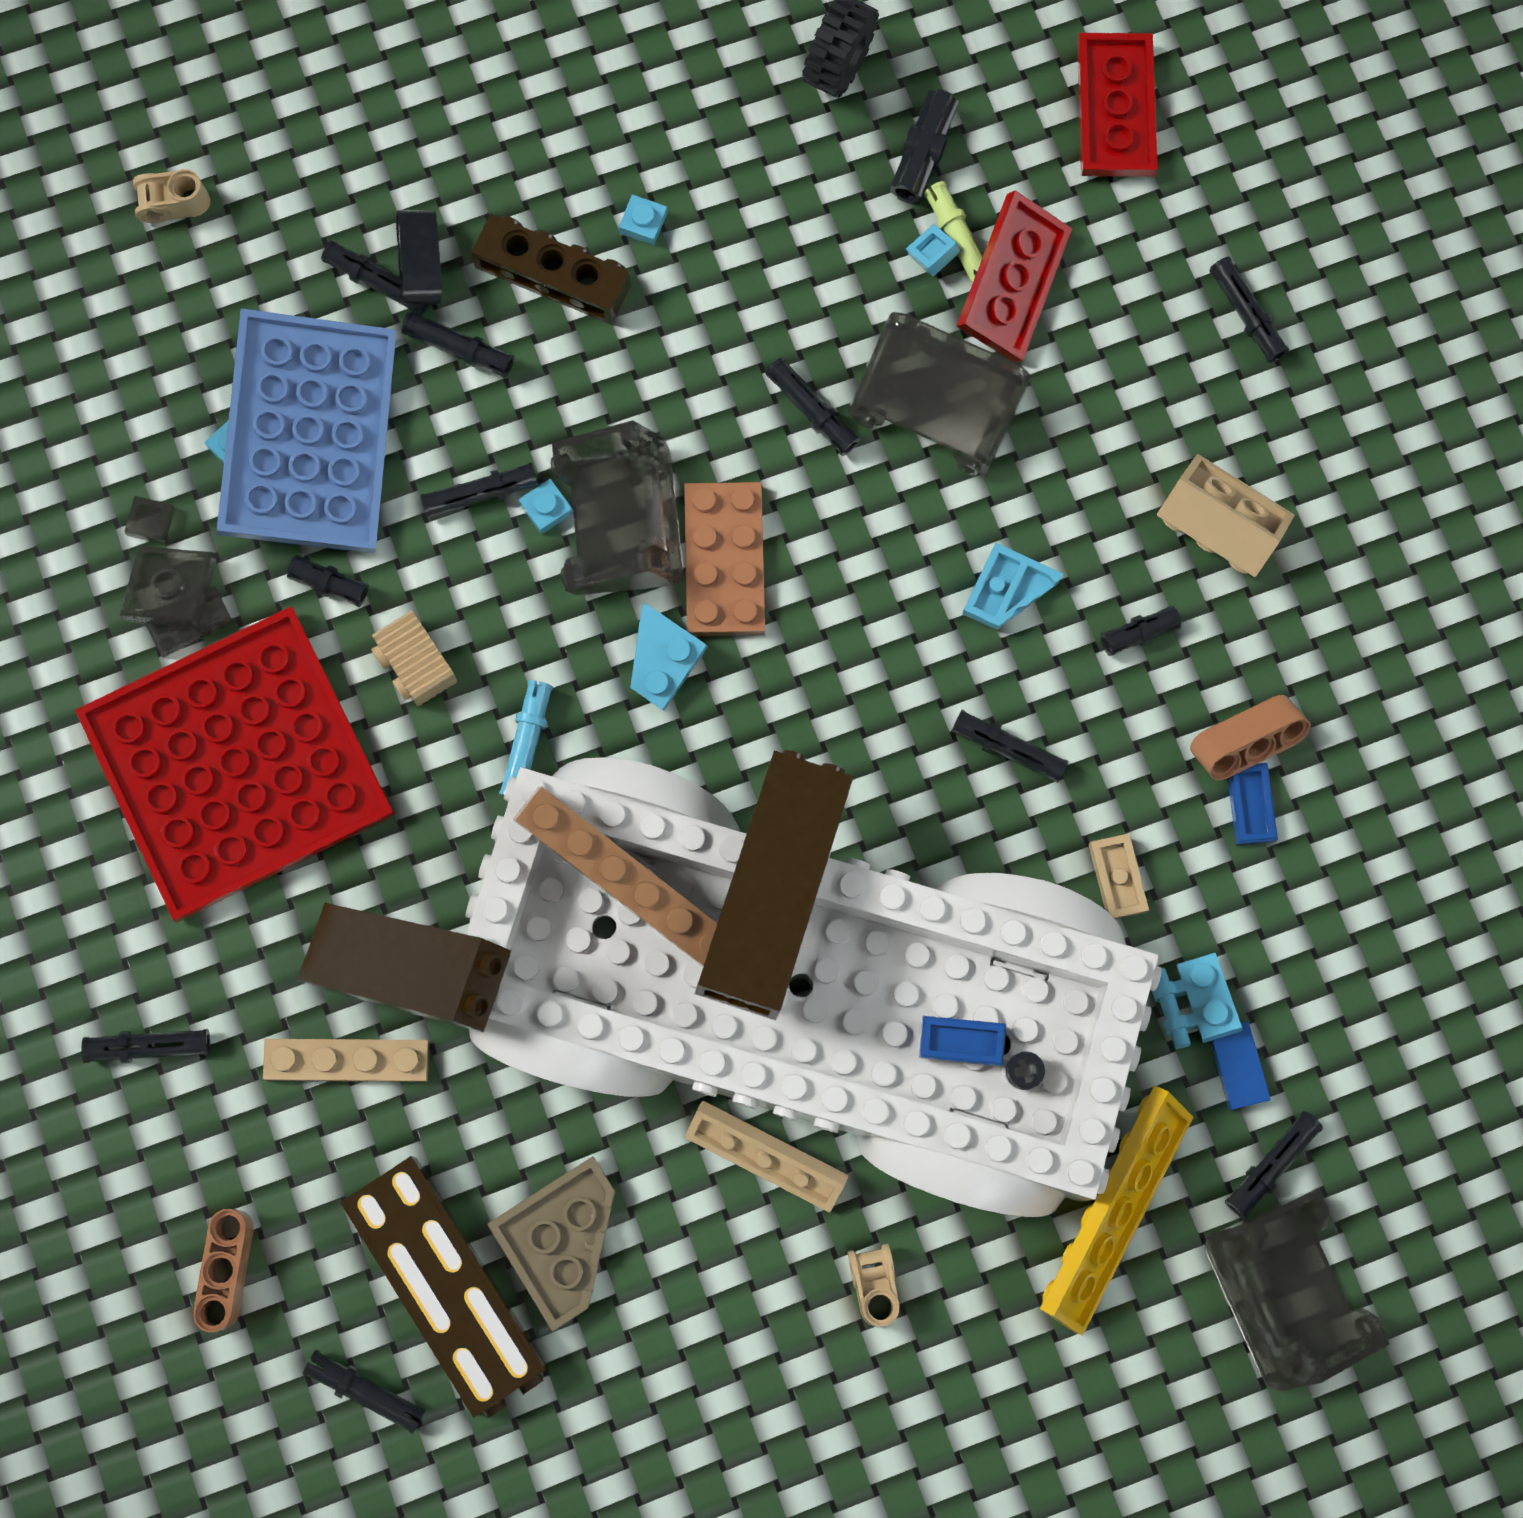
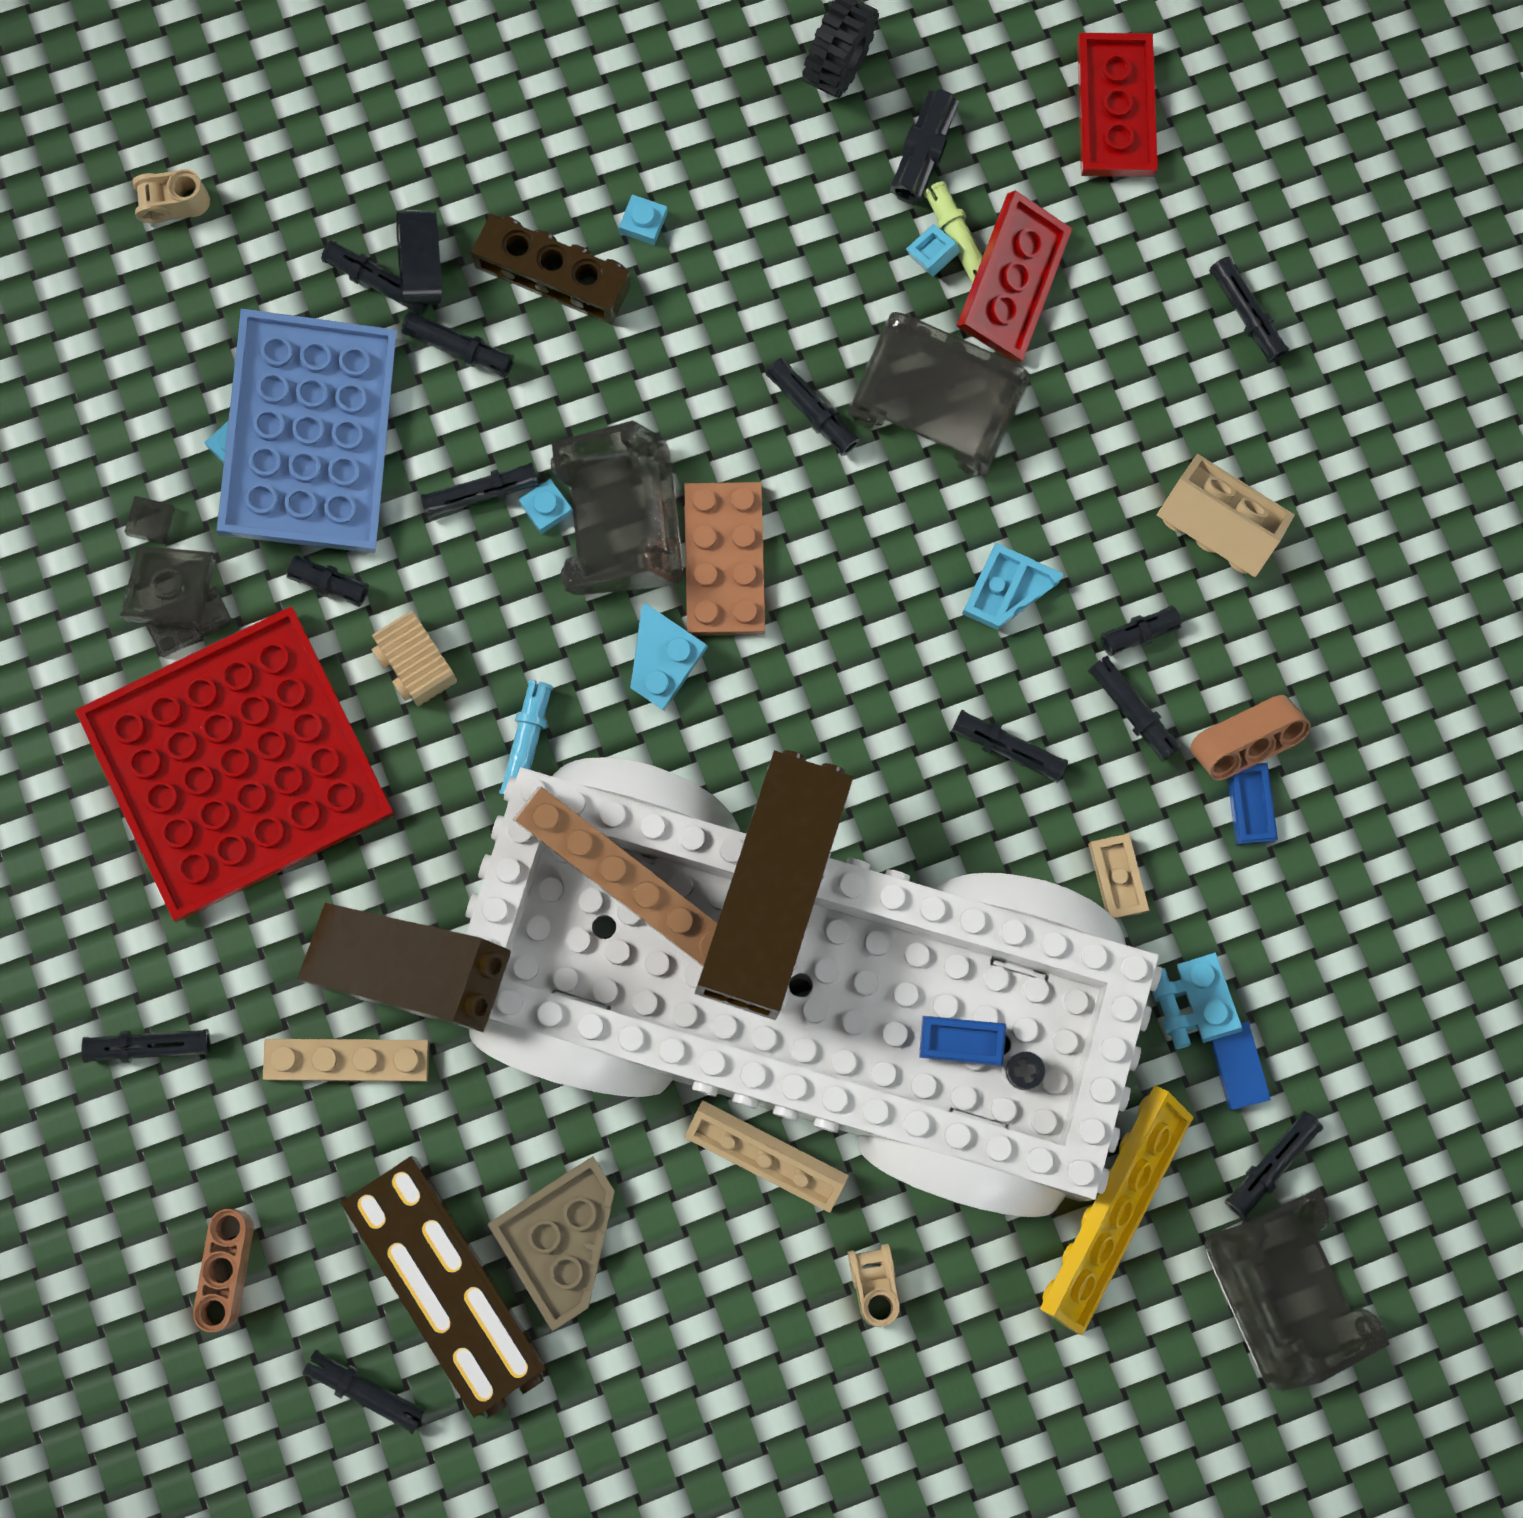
(1135, 709): none -> black pin

